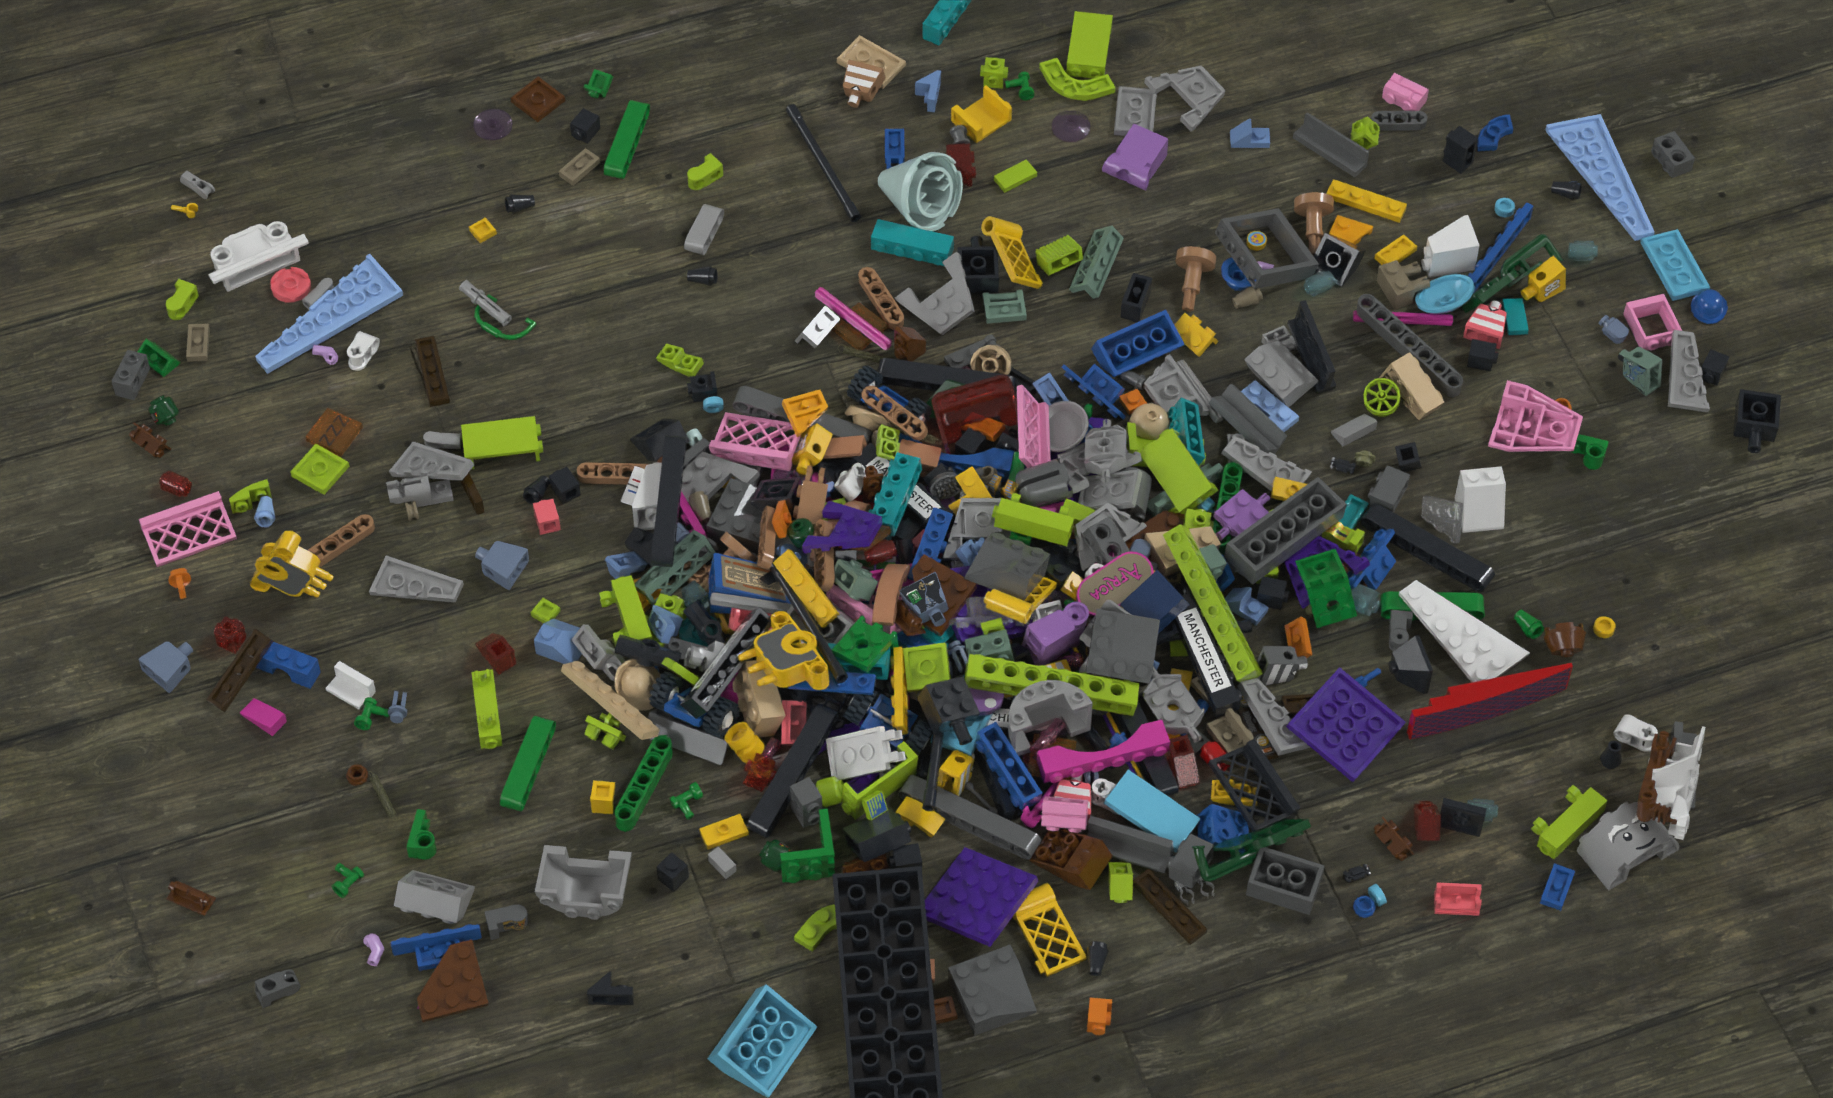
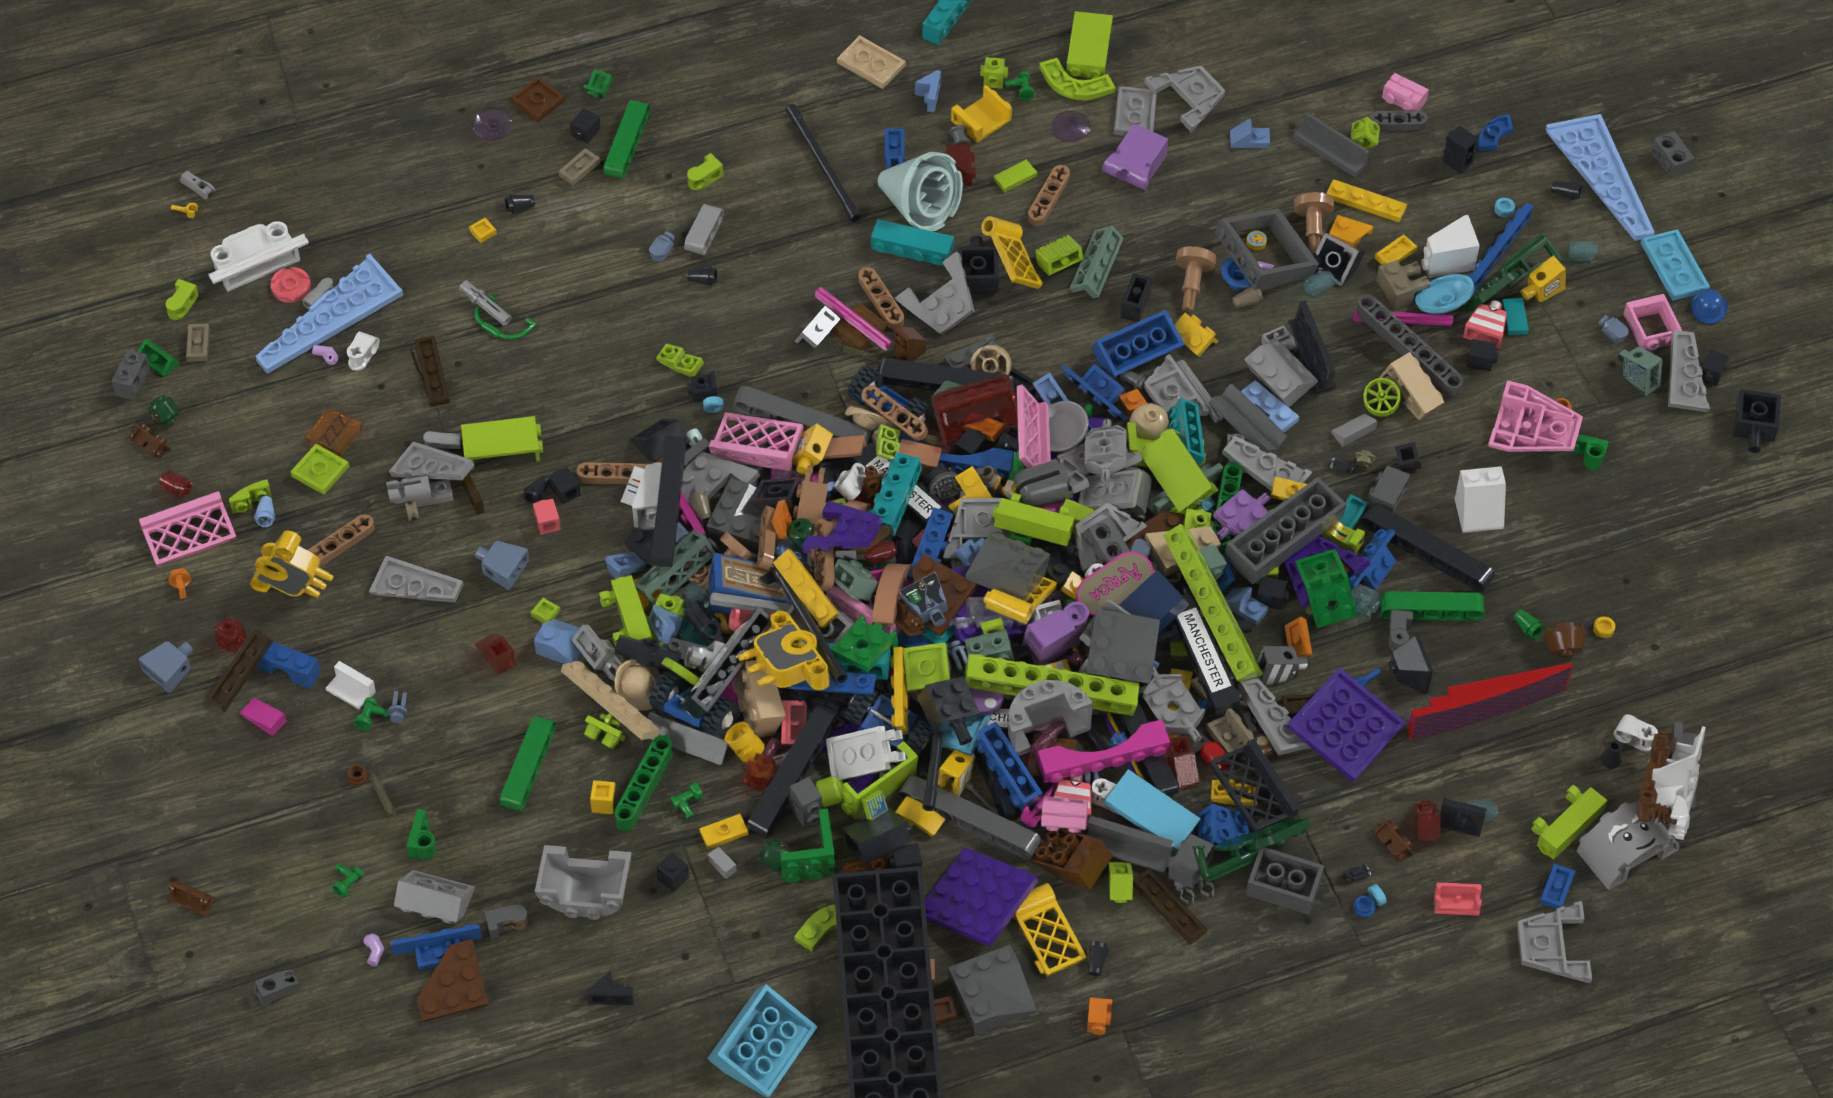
(486, 709): lime brick -> none
(661, 247): none -> sand blue arm
(804, 410): light orange wing -> none
(862, 82): medium nougat torso -> none
(1004, 310): sand green plate -> none
(1046, 194): none -> medium nougat beam
(1444, 515): clear wing -> none
(1469, 642): white wing -> none
(1543, 943): none -> light grey wing

